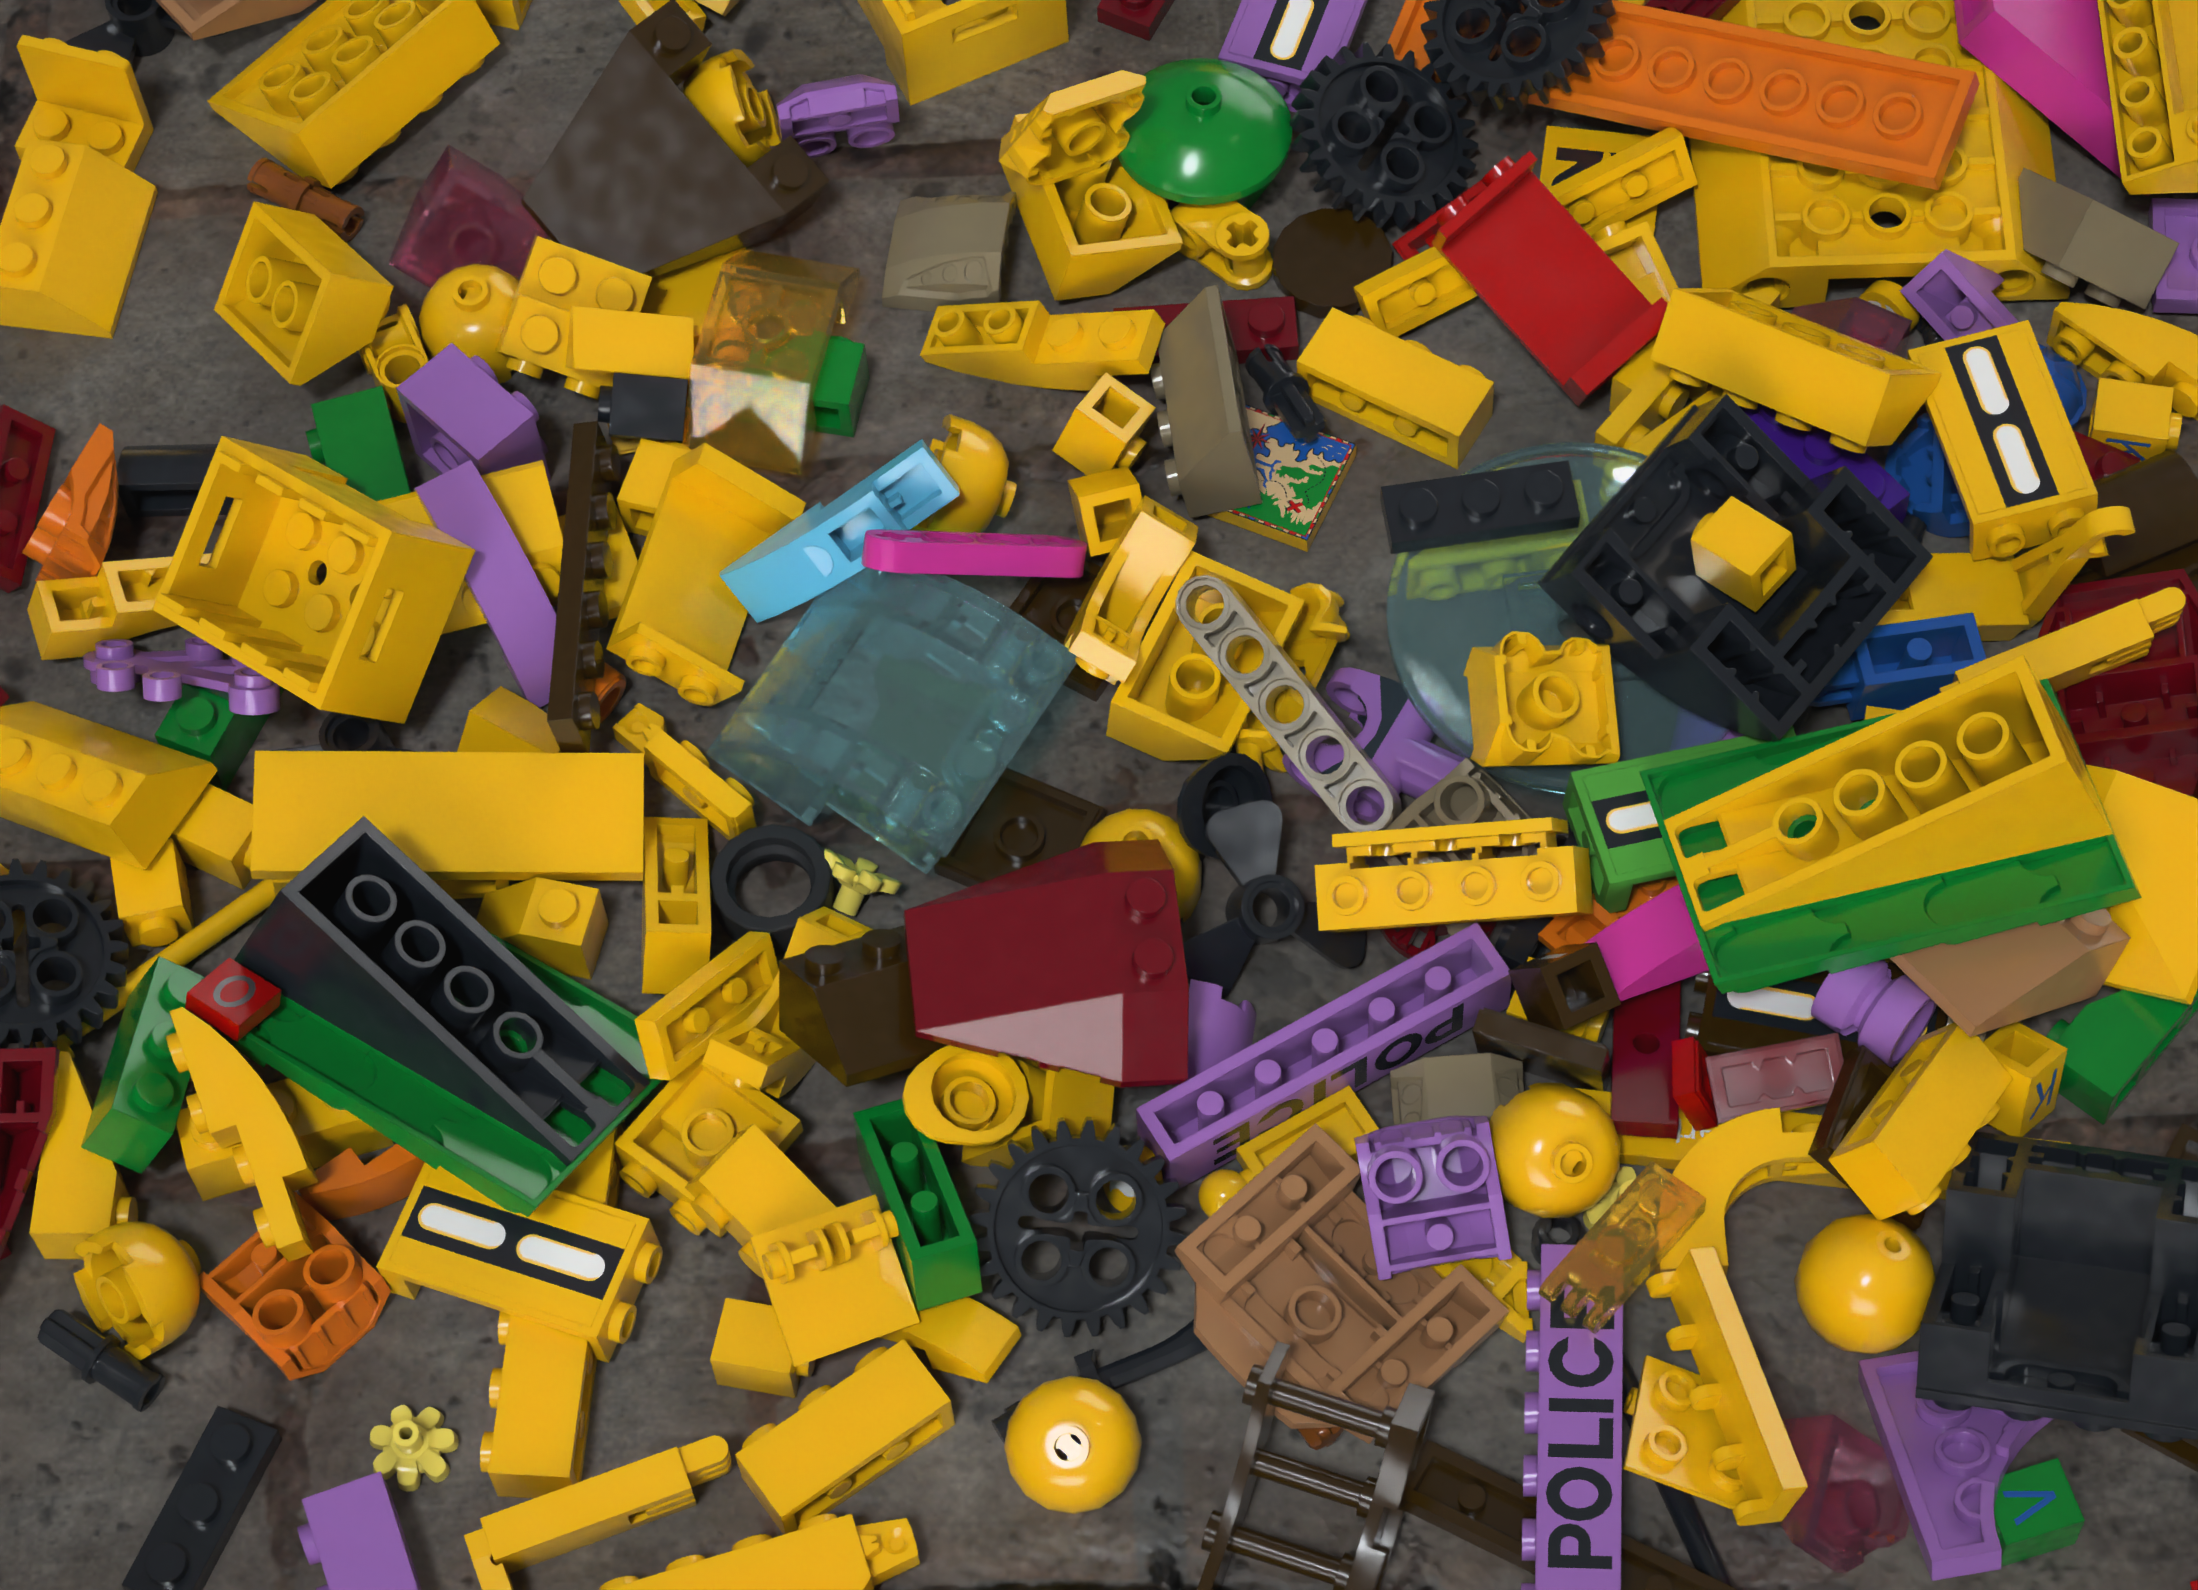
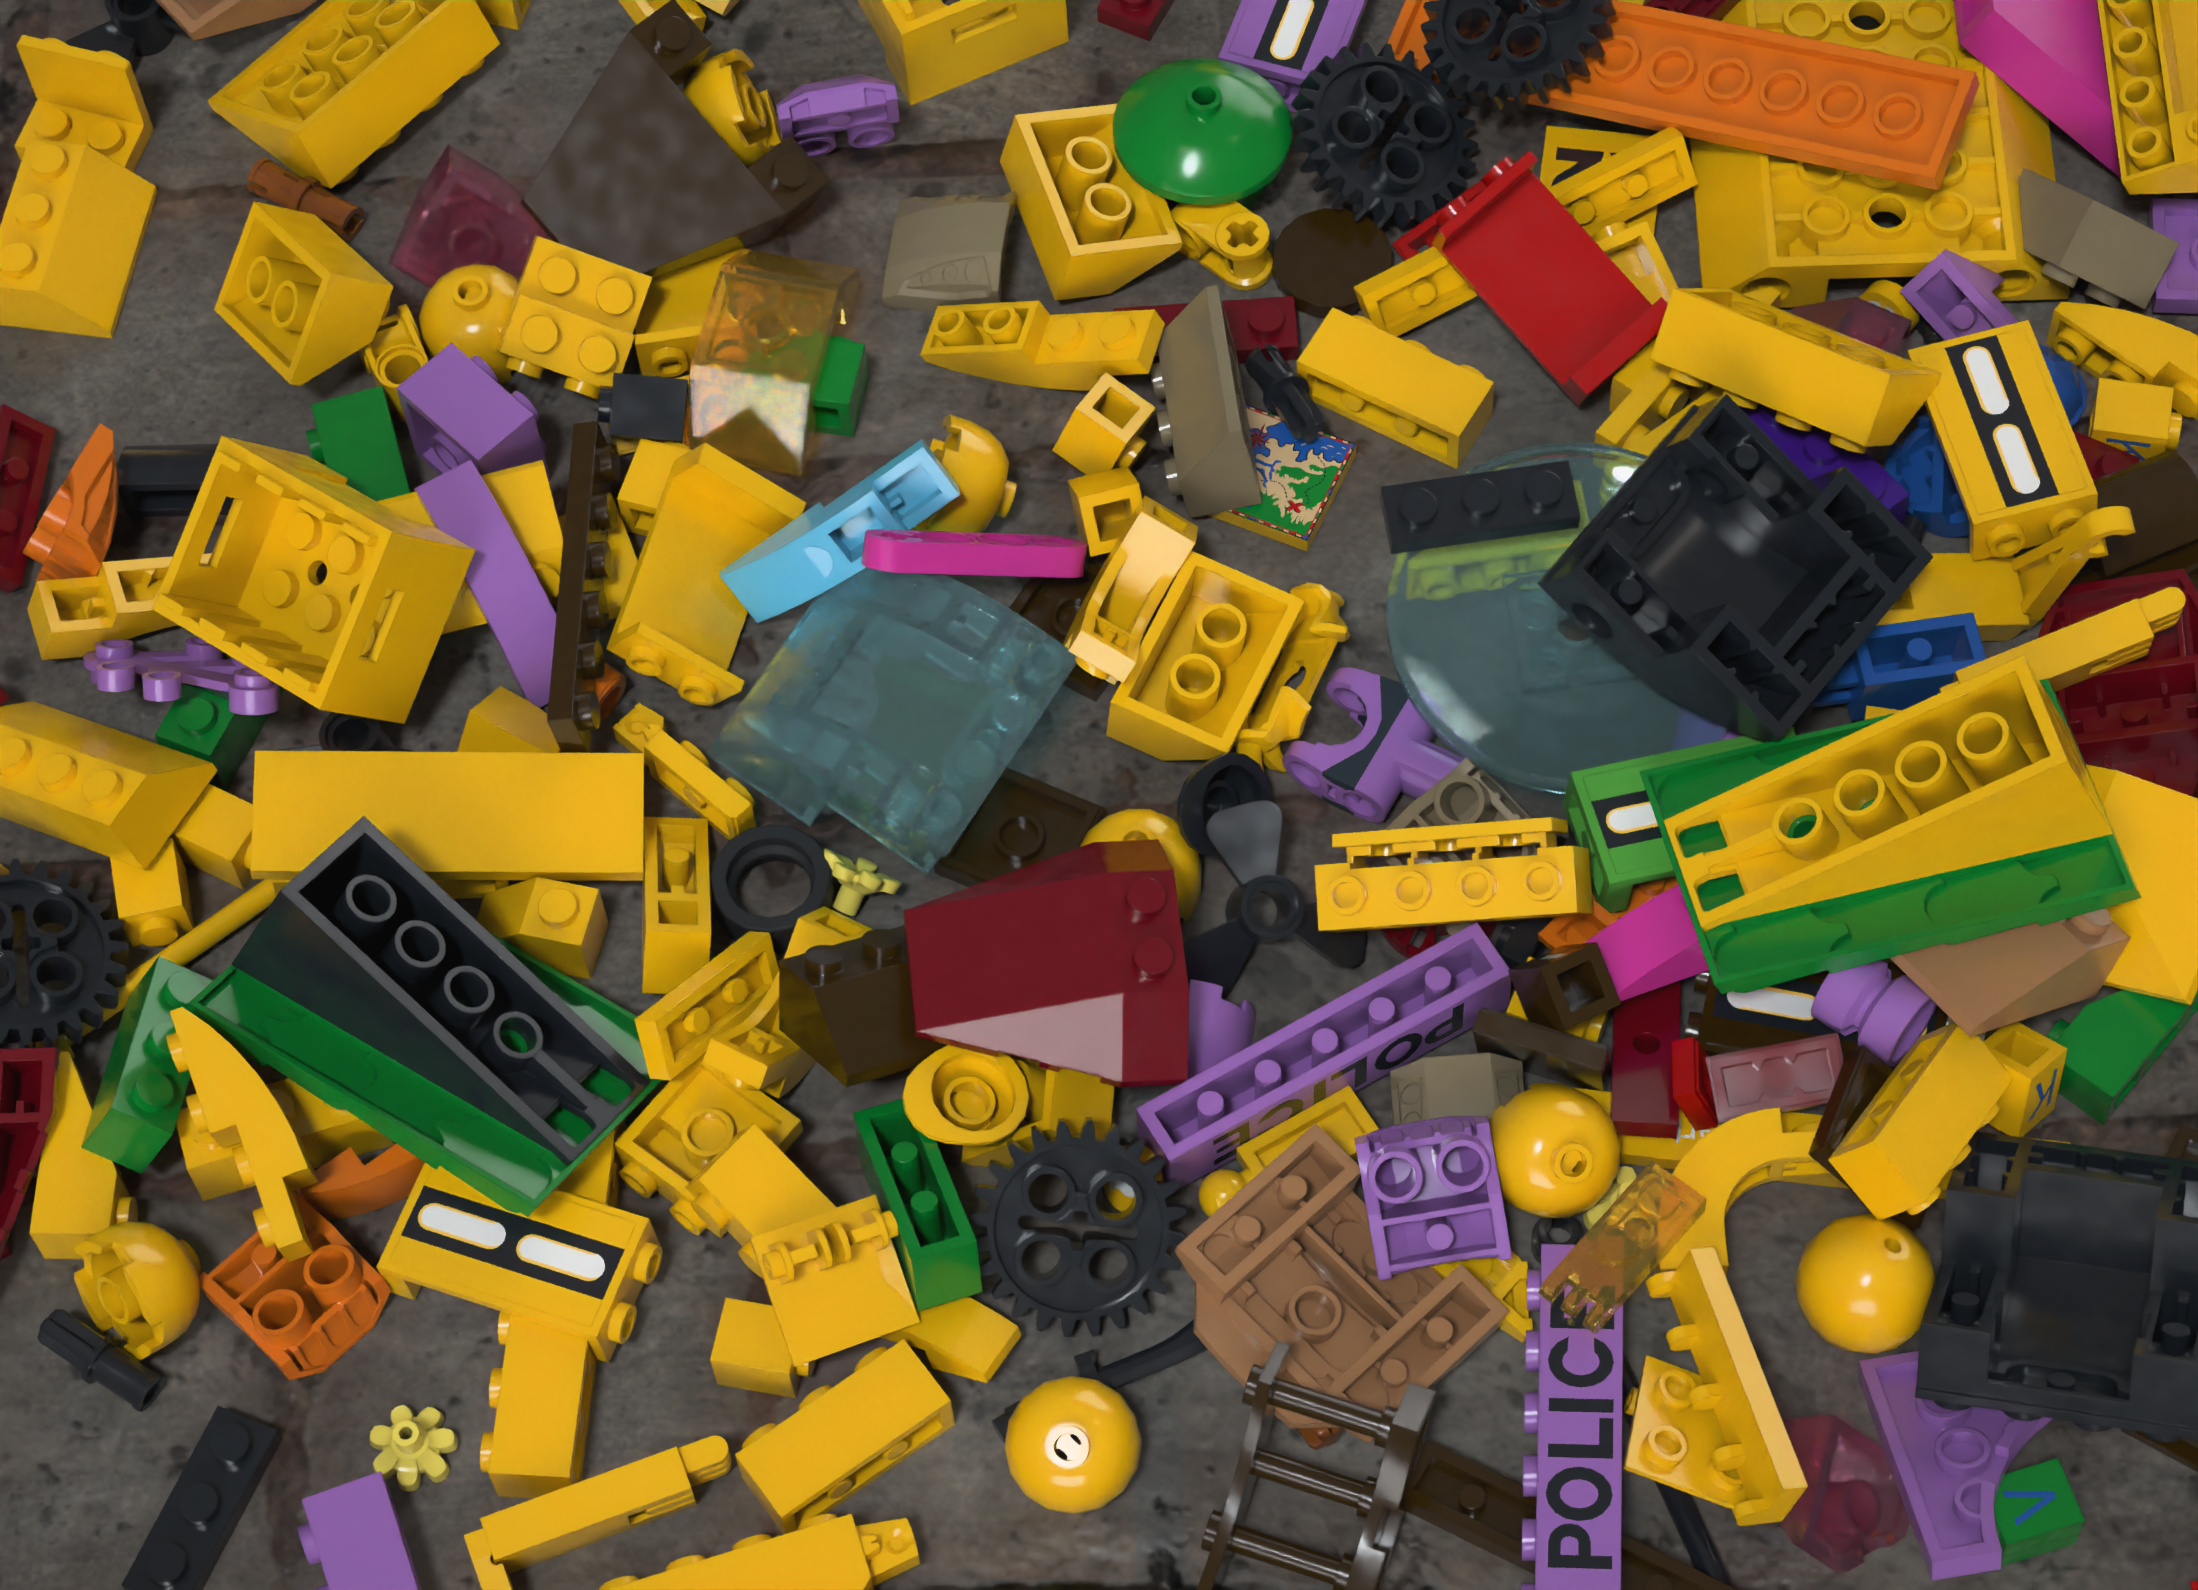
(233, 999): red tile -> none
(630, 342): yellow slope -> none
(1074, 129): yellow slope -> none
(1262, 688): dark tan beam -> none
(1542, 703): yellow slope -> none
(1742, 553): yellow brick -> none

